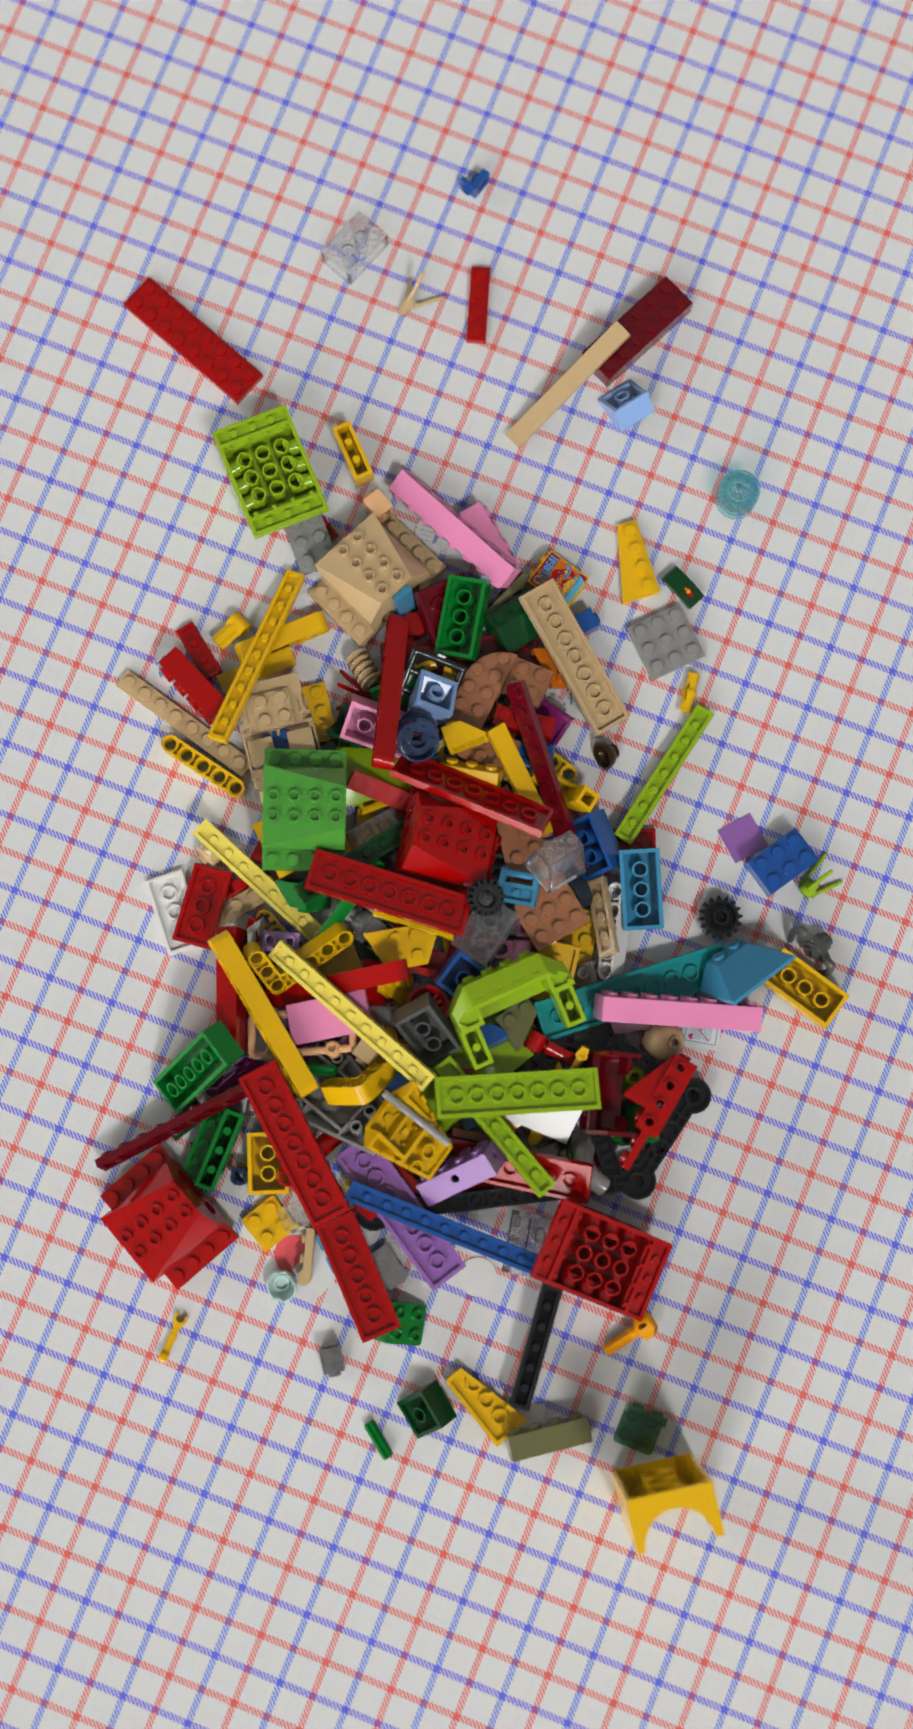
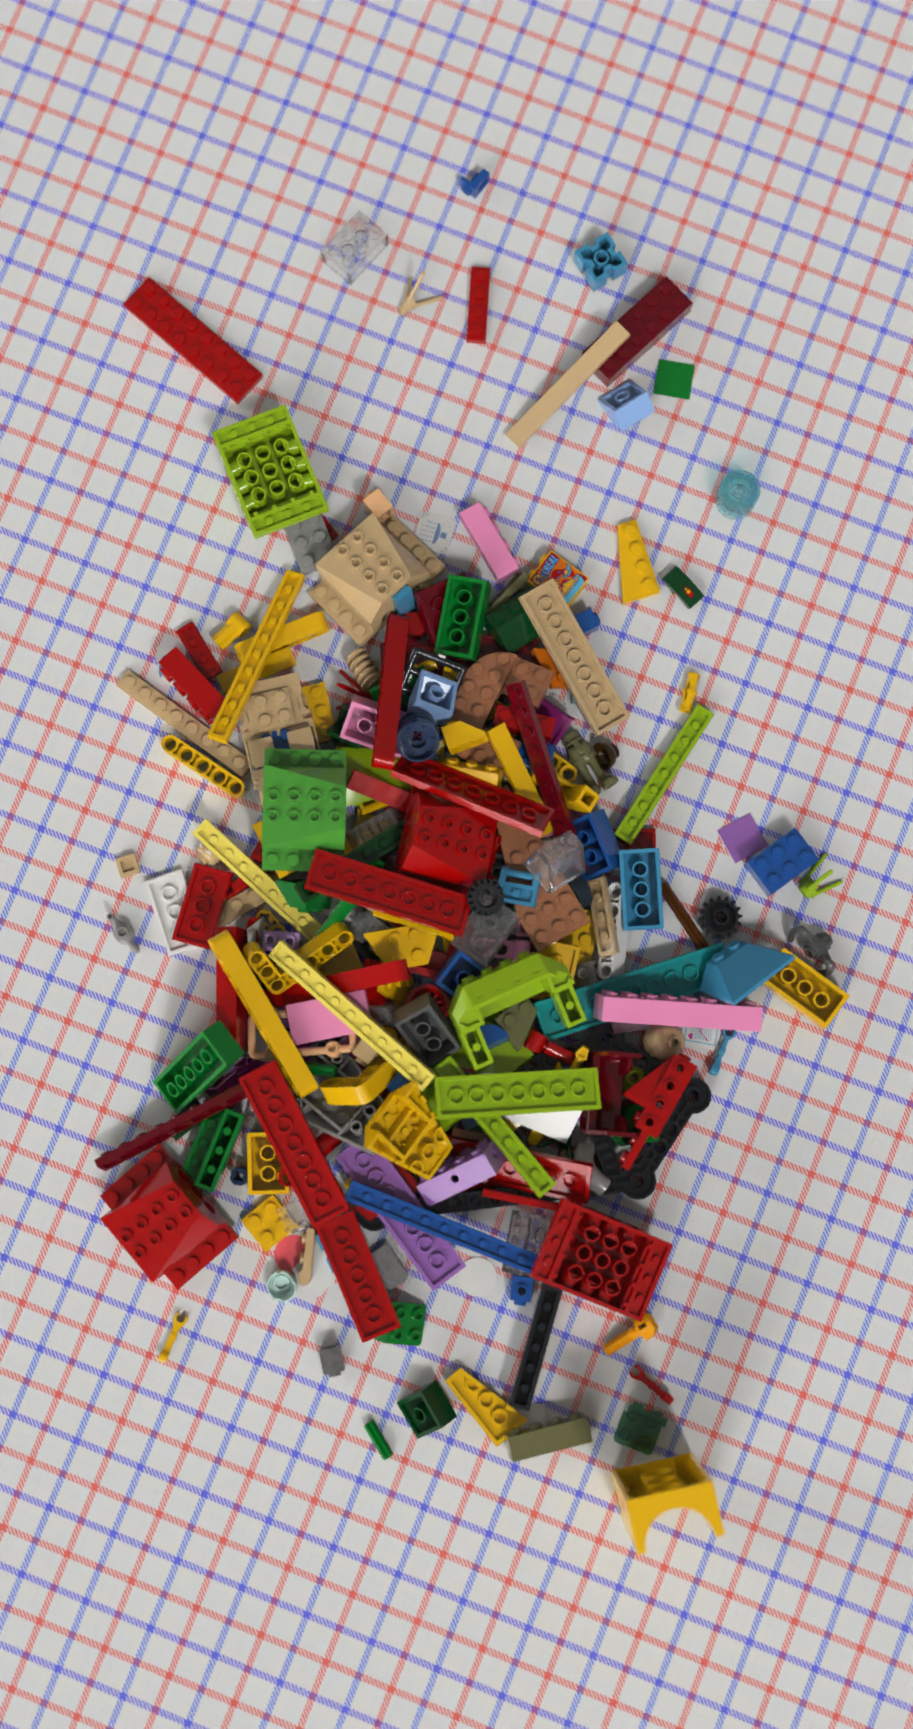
(123, 933): none -> light grey piece
(128, 865): none -> tan tile
(353, 453): yellow brick -> none
(416, 1117): light grey piece -> none
(454, 529): bright pink brick -> none
(520, 1199): none -> red tile
(521, 1281): none -> blue brick
(580, 755): none -> olive piece
(591, 259): none -> dark azure brick
(665, 642): light grey plate -> none
(667, 1398): none -> red piece
(674, 379): none -> green sticker
(683, 916): none -> reddish brown axle
(715, 1067): none -> dark azure piece

